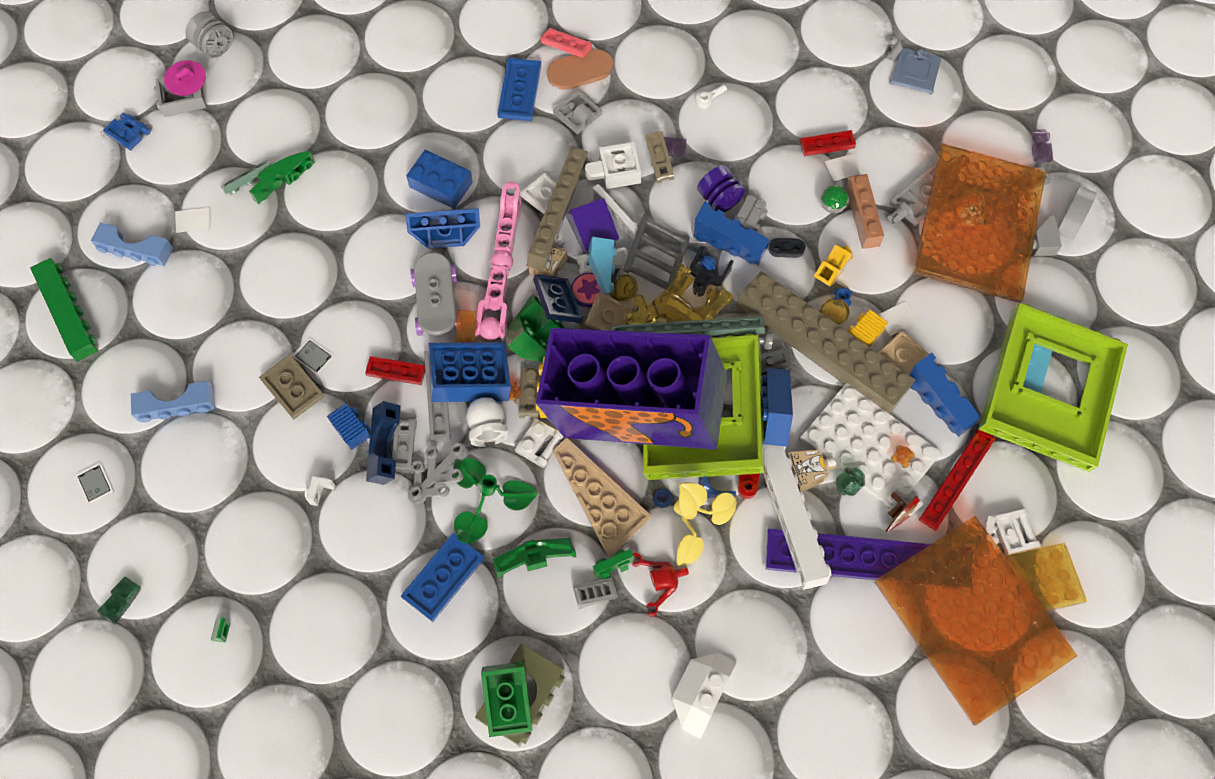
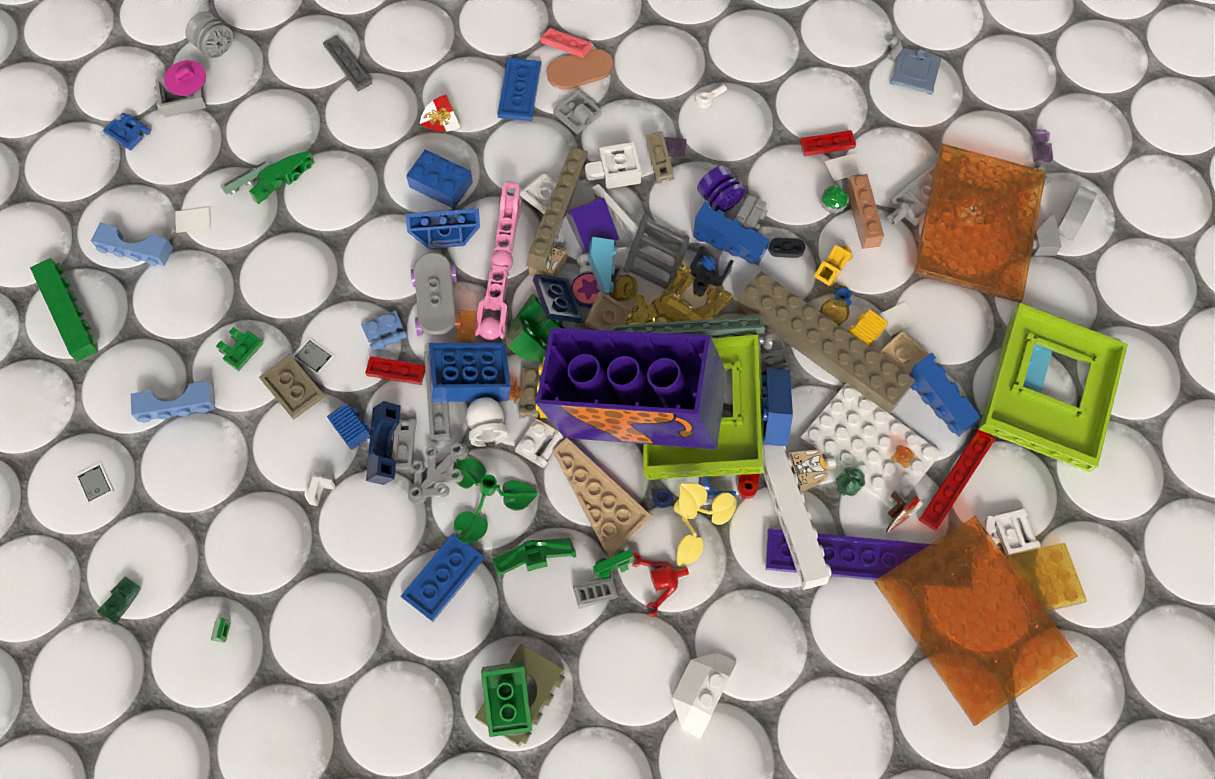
(242, 351): none -> green plate
(347, 63): none -> dark grey tile
(383, 326): none -> medium blue plate
(440, 115): none -> shield

